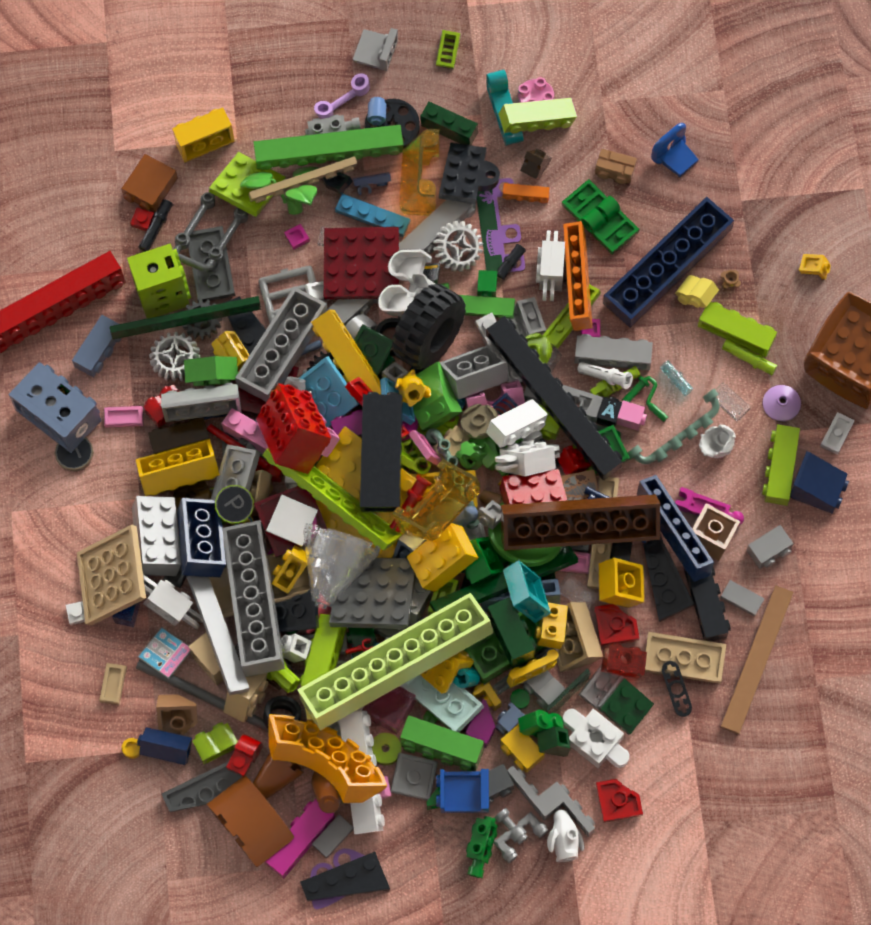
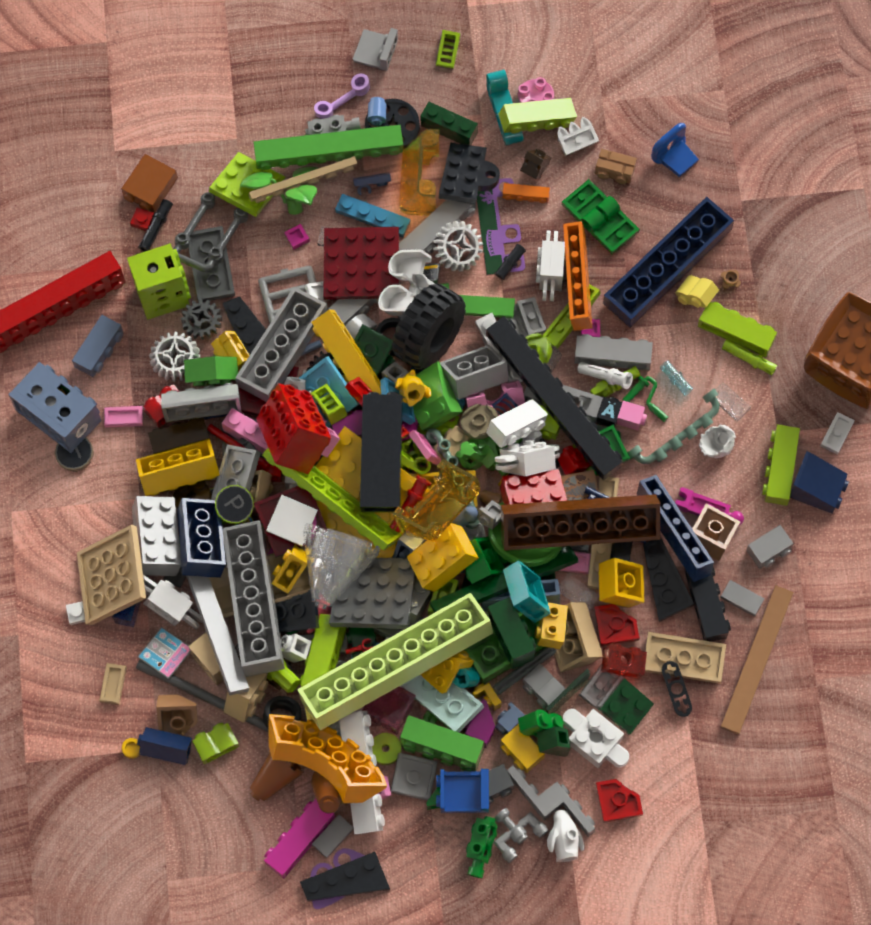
(185, 317): dark green tile -> none
(200, 789): dark grey wing -> none
(203, 134): yellow brick -> none
(245, 753): red brick -> none
(251, 819): dark orange panel -> none
(333, 414): none -> lime slope
(338, 183): black bracket -> none
(487, 283): green brick -> none
(520, 698): green tile -> none
(532, 668): yellow plate -> none
(578, 137): none -> white plate
(778, 410): lavender dish -> none
(815, 265): yellow bracket -> none

